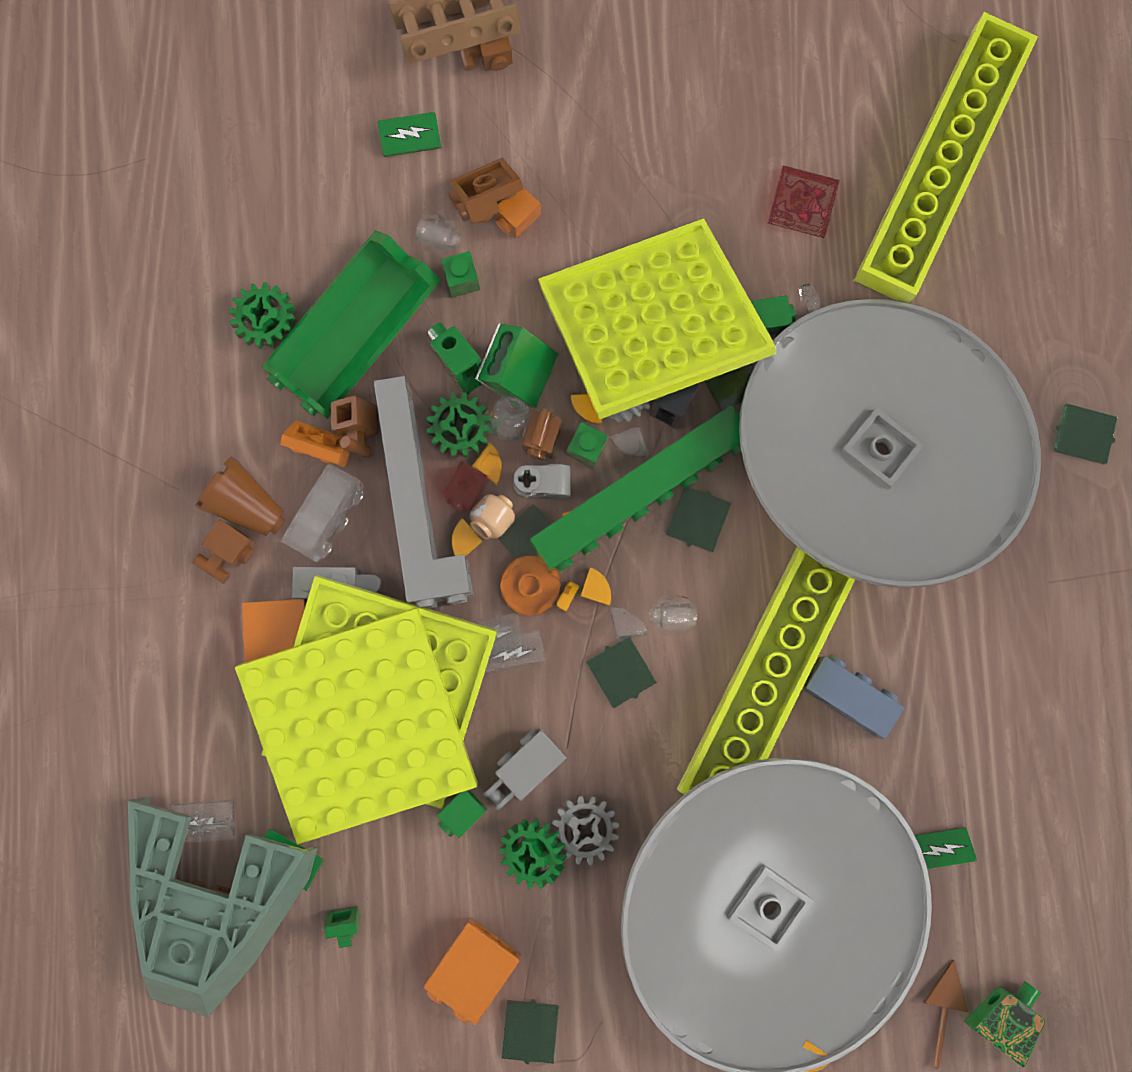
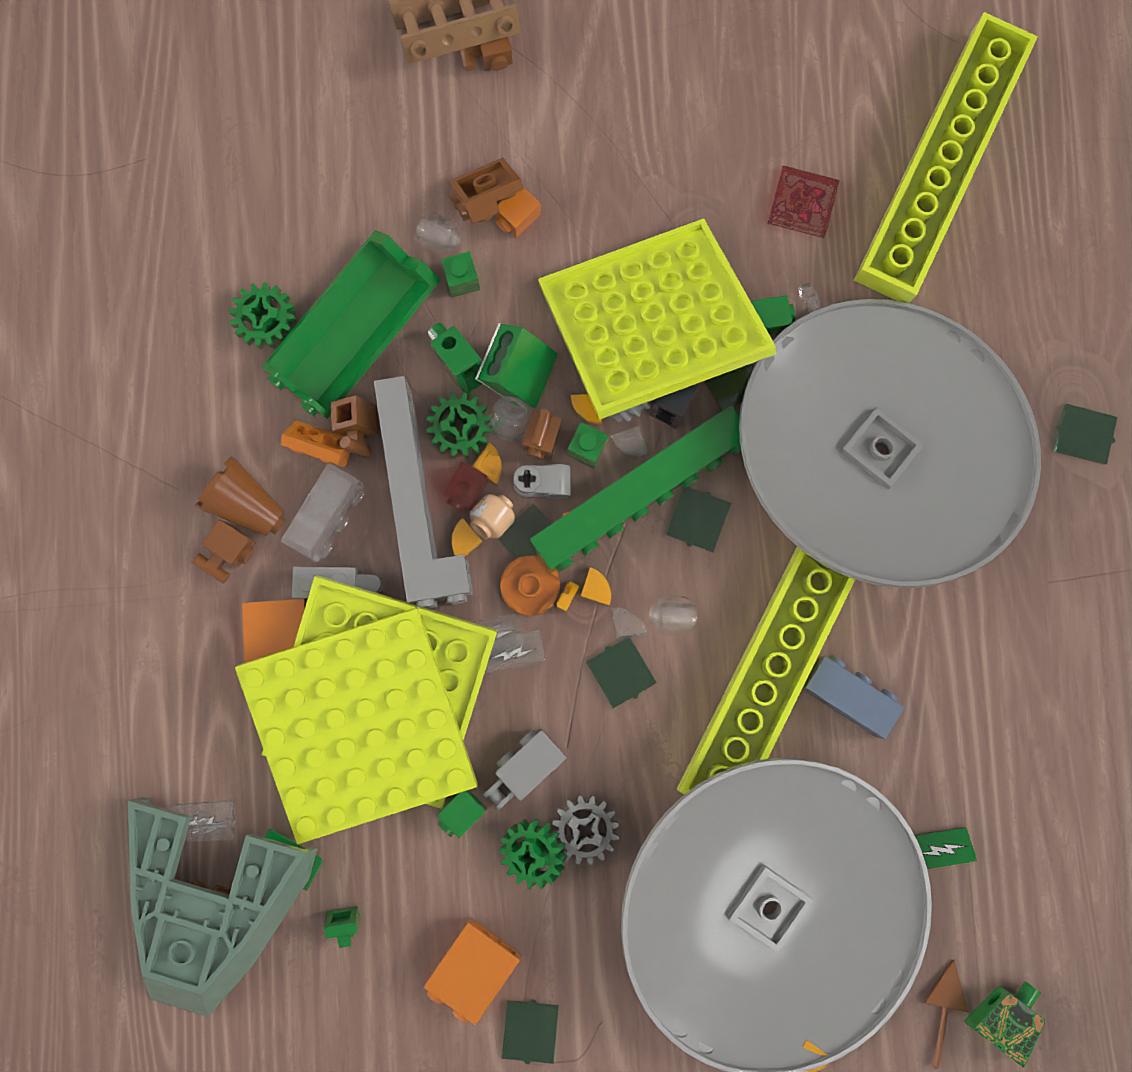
(409, 134): green slope -> none

